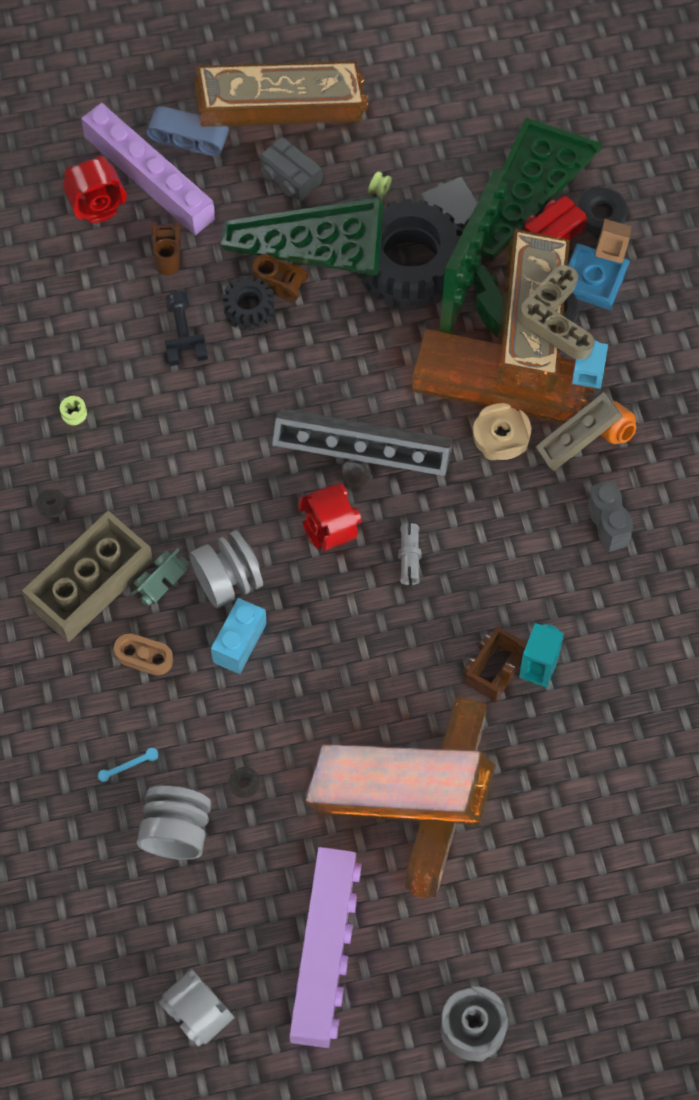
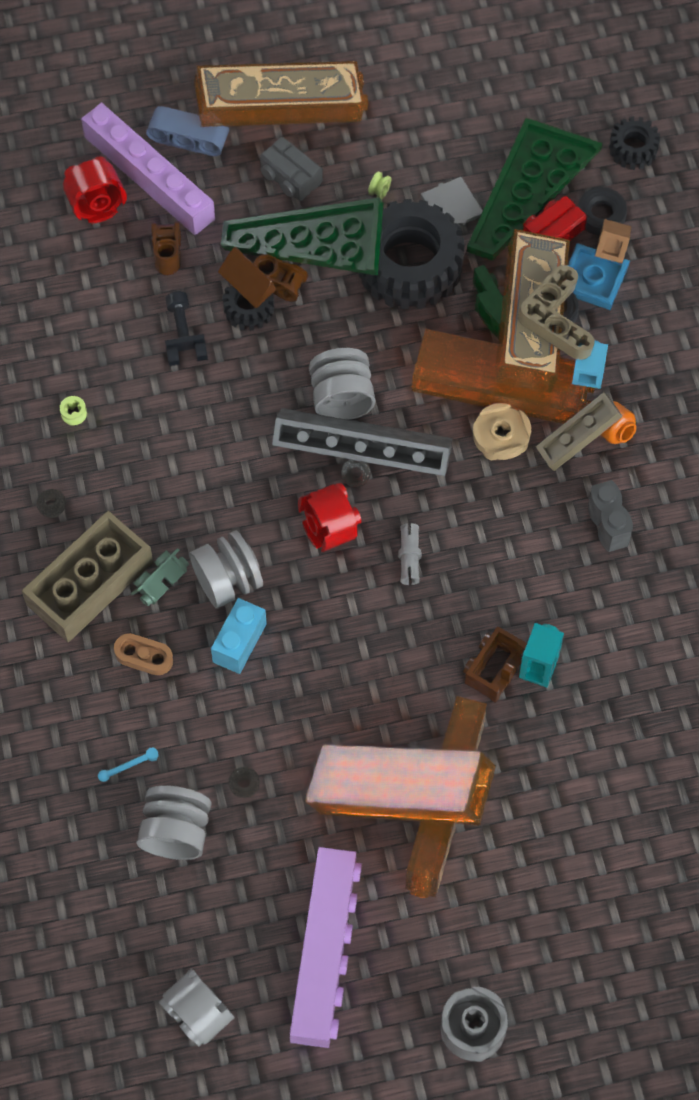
(246, 278): none -> reddish brown slope
(342, 383): none -> light grey wheel
(467, 253): dark green wing -> none
(638, 130): none -> black tyre

